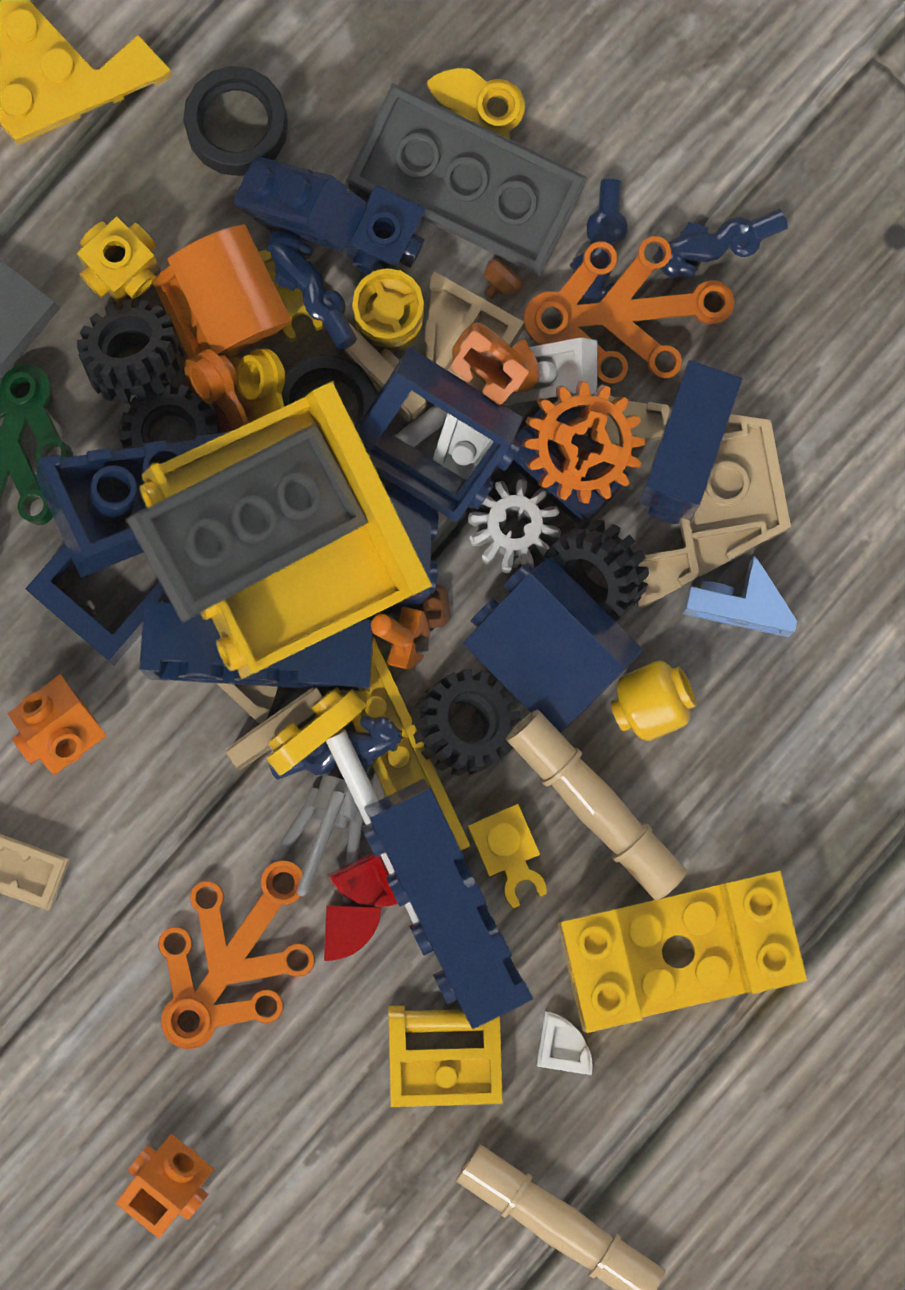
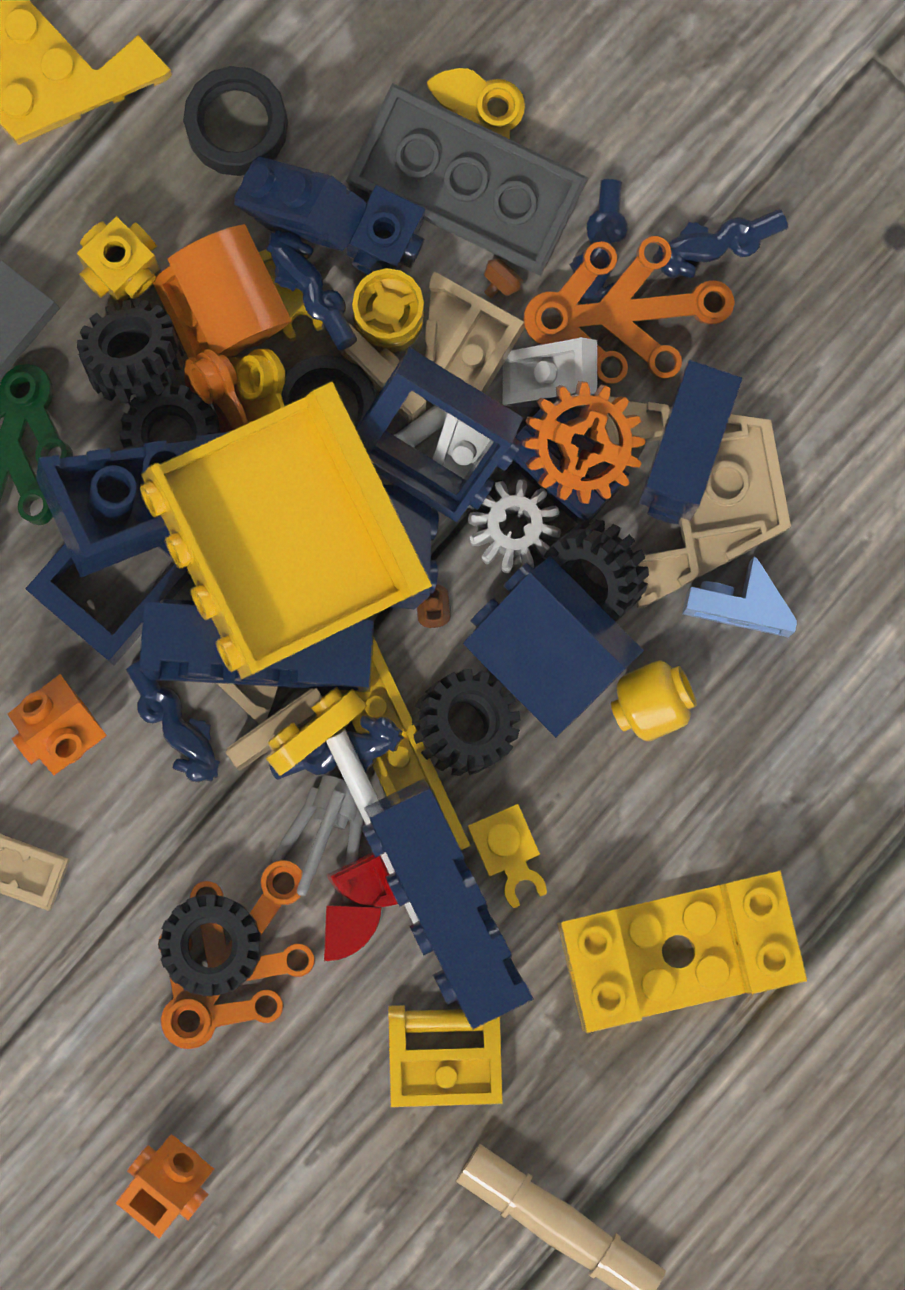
(176, 937): none -> black tyre
(188, 738): none -> dark blue animal
(247, 521): dark grey tile -> none
(401, 635): orange bar -> none
(494, 362): orange animal -> none
(563, 1046): white tile -> none
(596, 805): tan piece -> none

